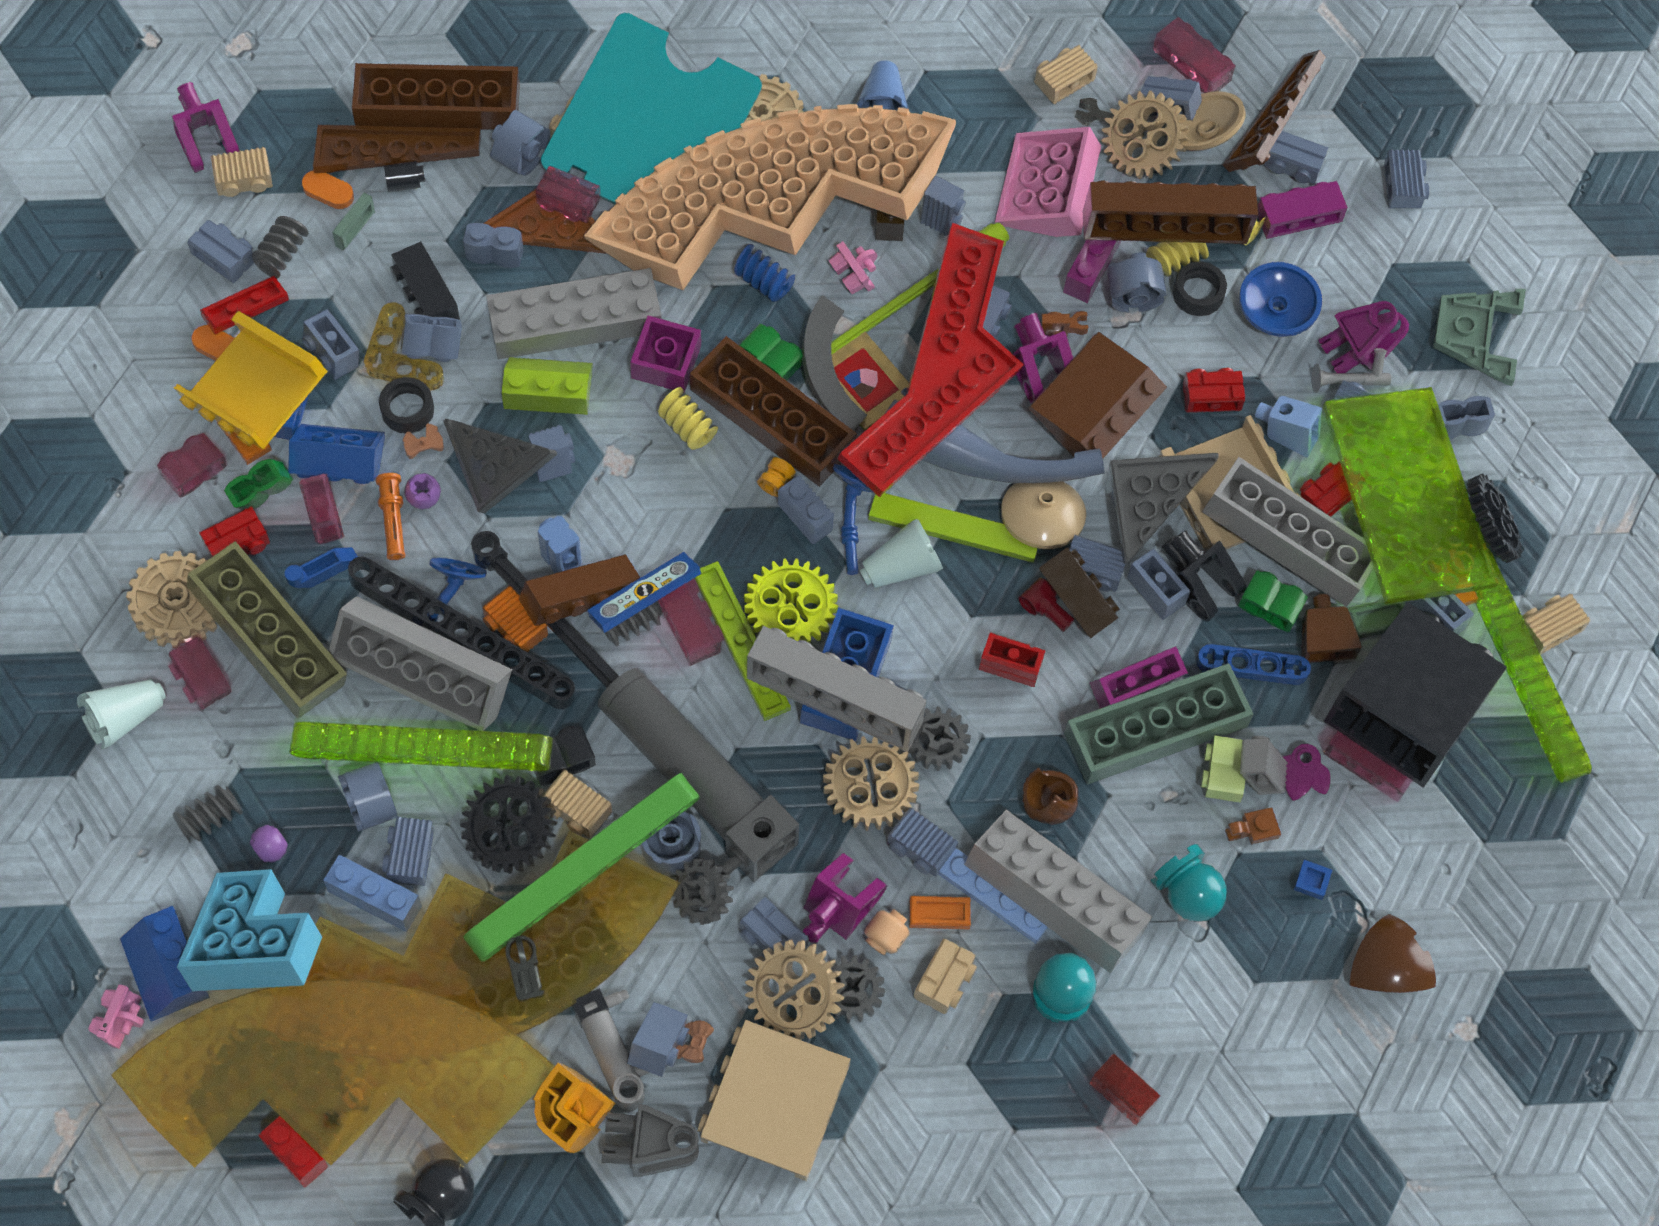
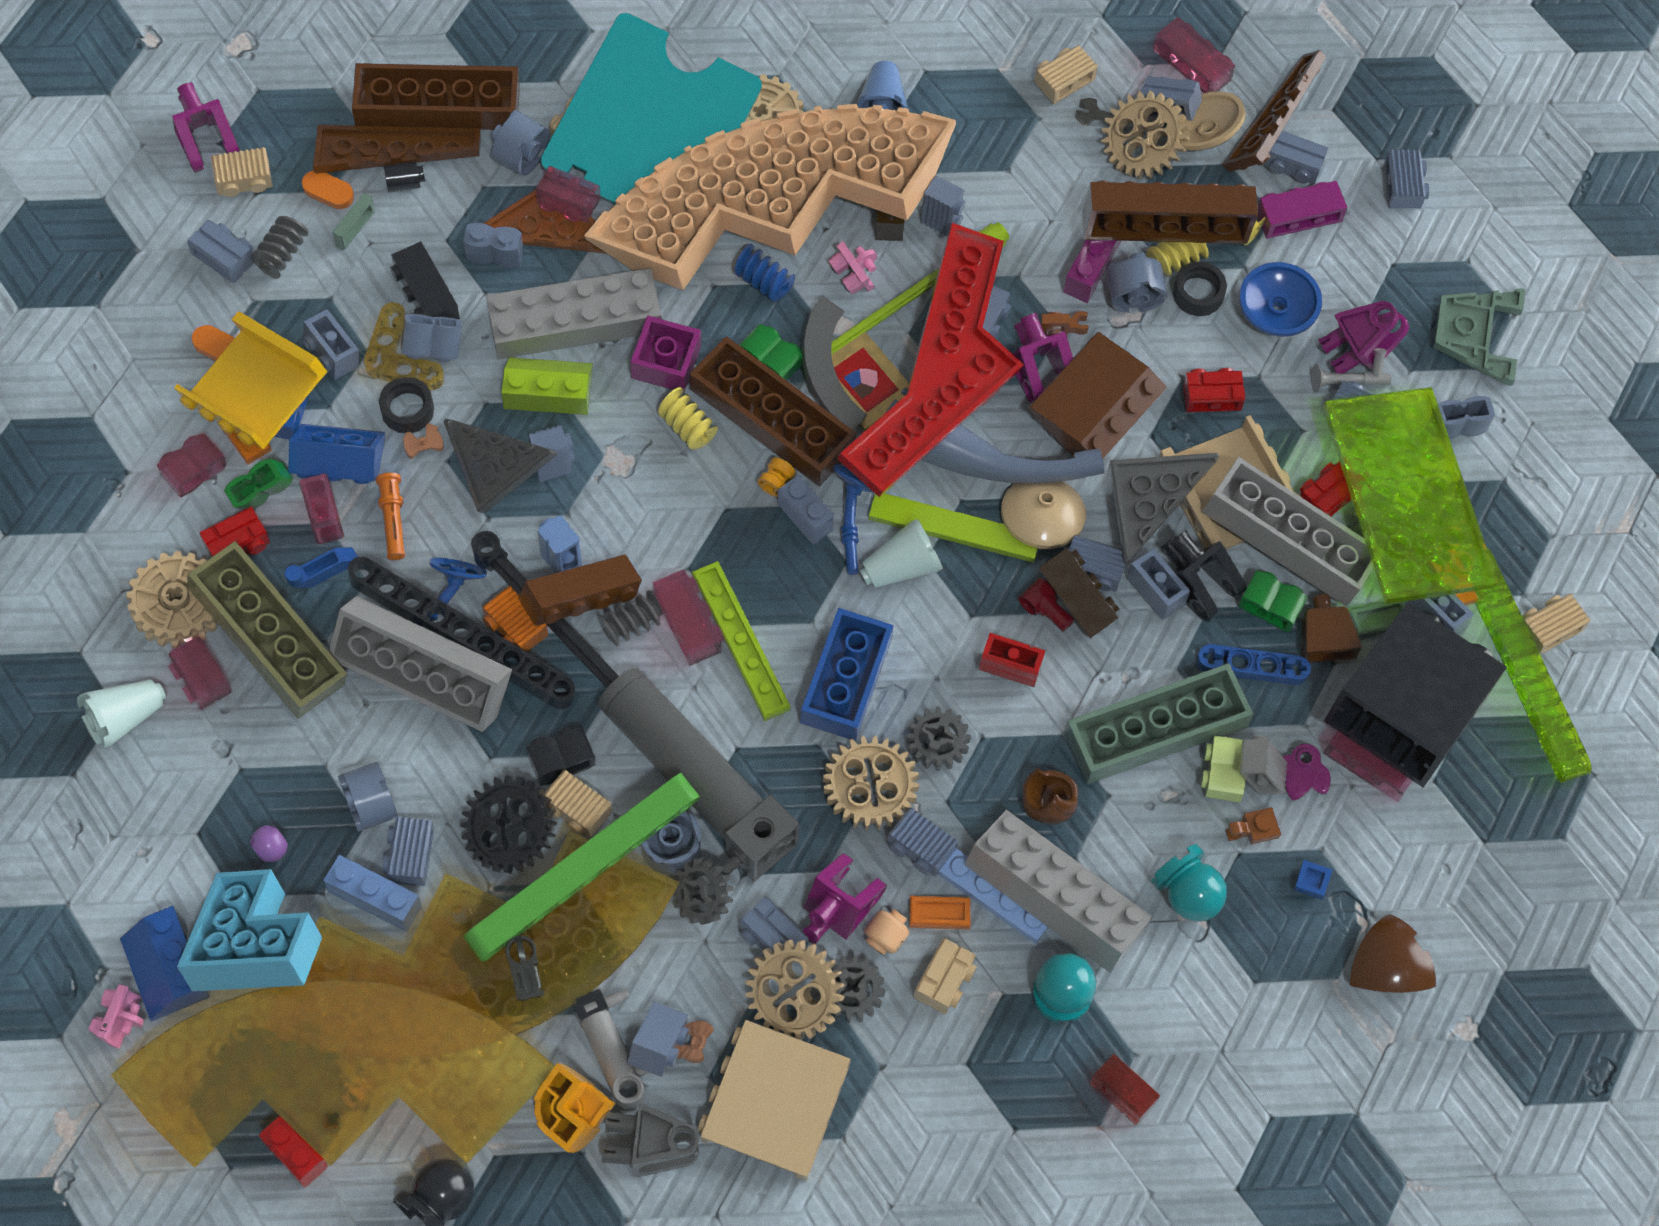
(207, 813): dark grey piece -> none
(249, 301): red tile -> none
(421, 746): clear neon green beam -> none
(422, 482): medium lavender piece -> none
(644, 592): tile -> none
(811, 590): neon yellow gear -> none
(836, 688): light grey brick -> none
(1049, 181): bright pink slope -> none
(1138, 677): magenta brick -> none
(1292, 423): light blue torso -> none
(1494, 518): black gear -> none

